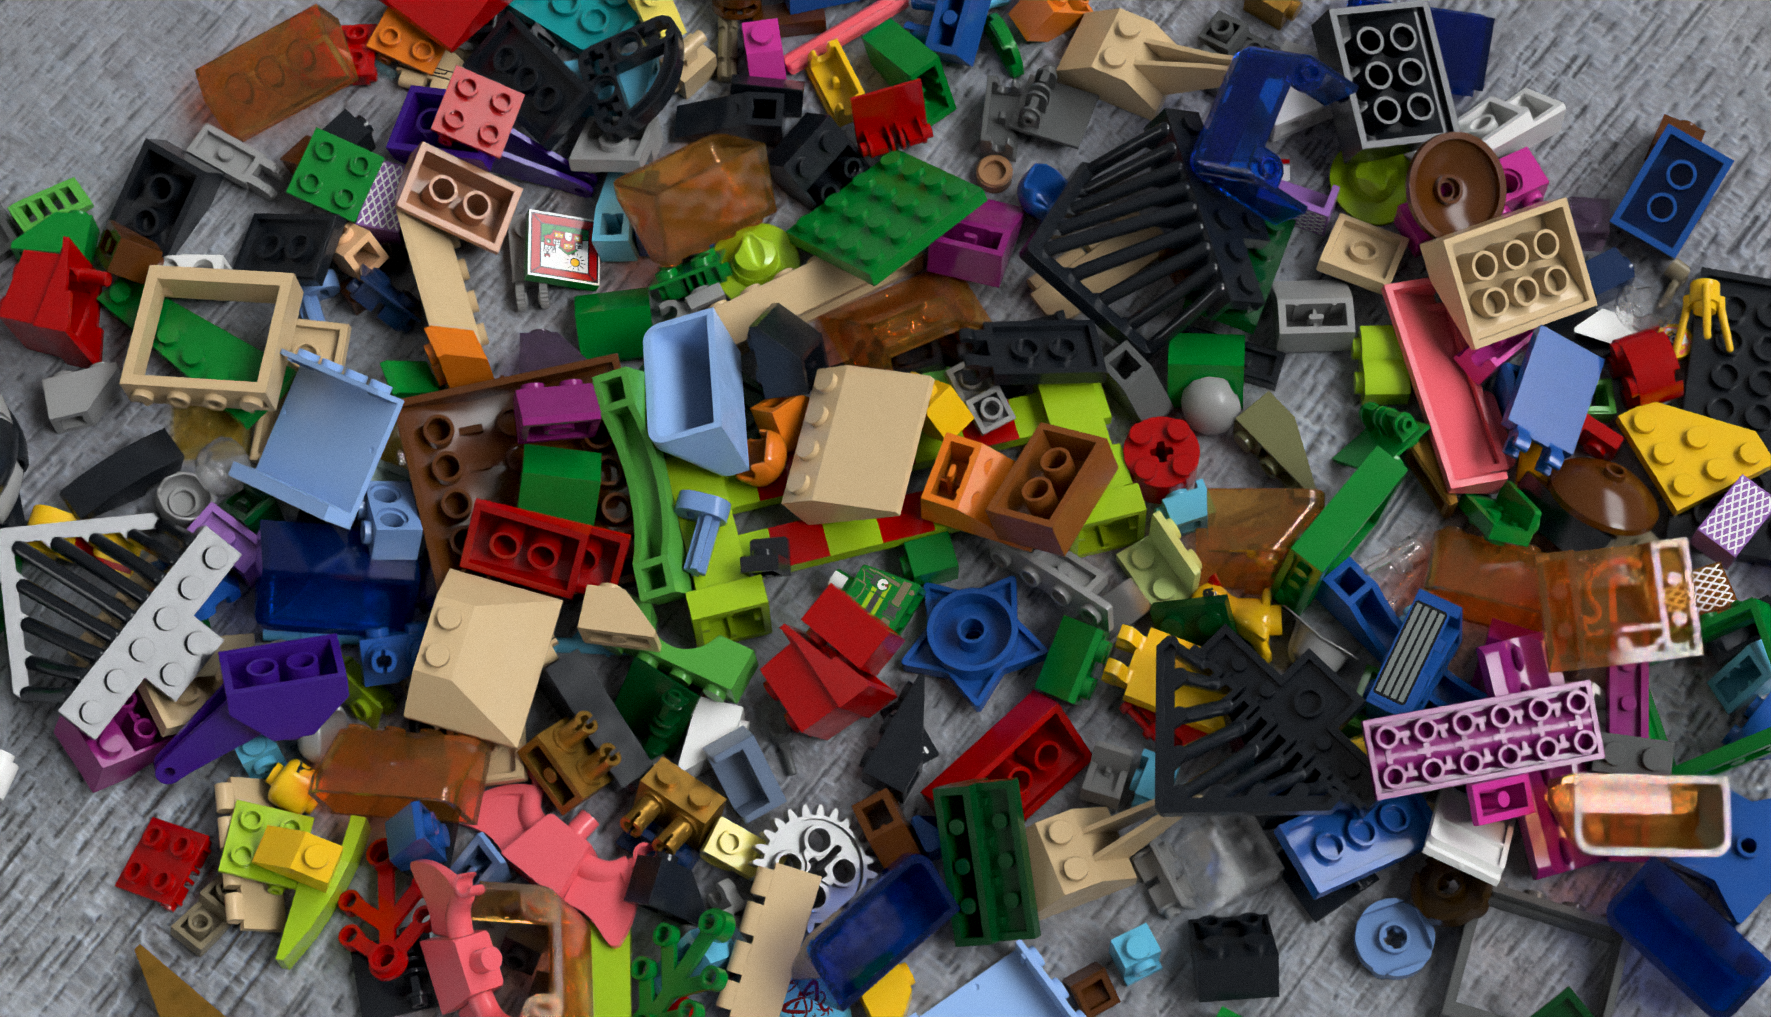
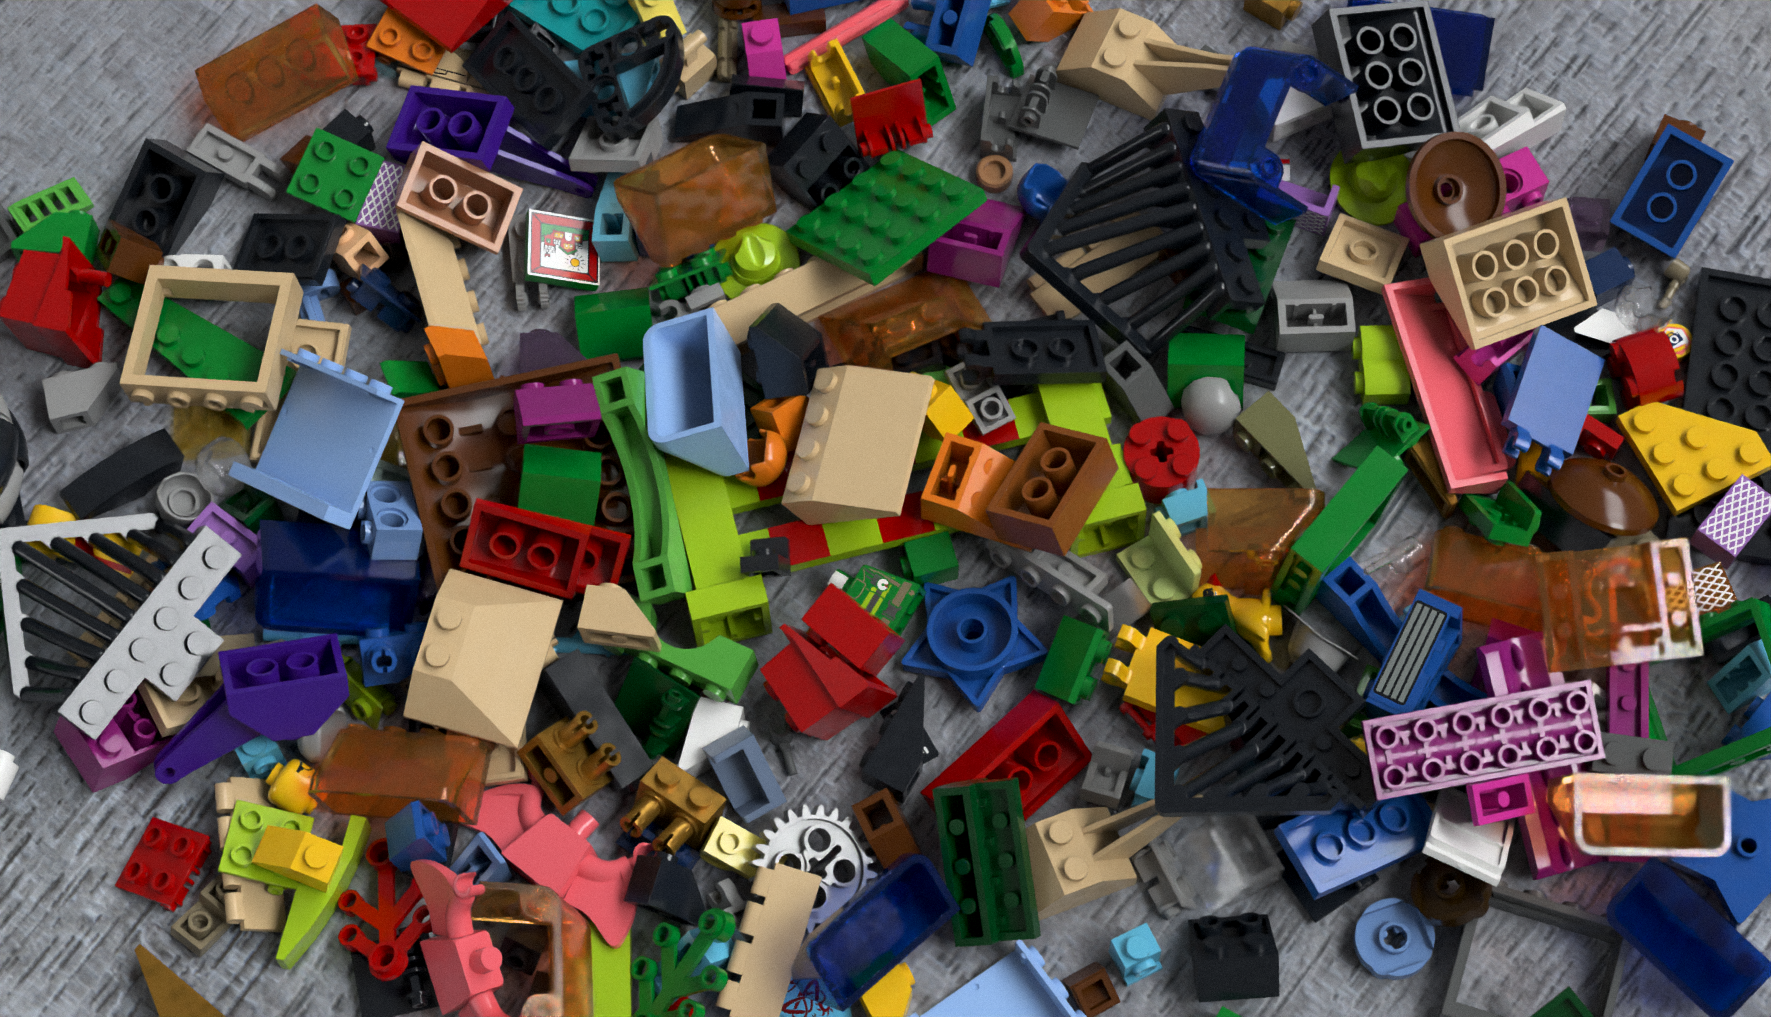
(477, 112): hinge -> none
(709, 514): medium blue piece -> none
(927, 835): blue slope -> none
(1230, 35): dark grey slope -> none
(1704, 300): yellow plant -> none

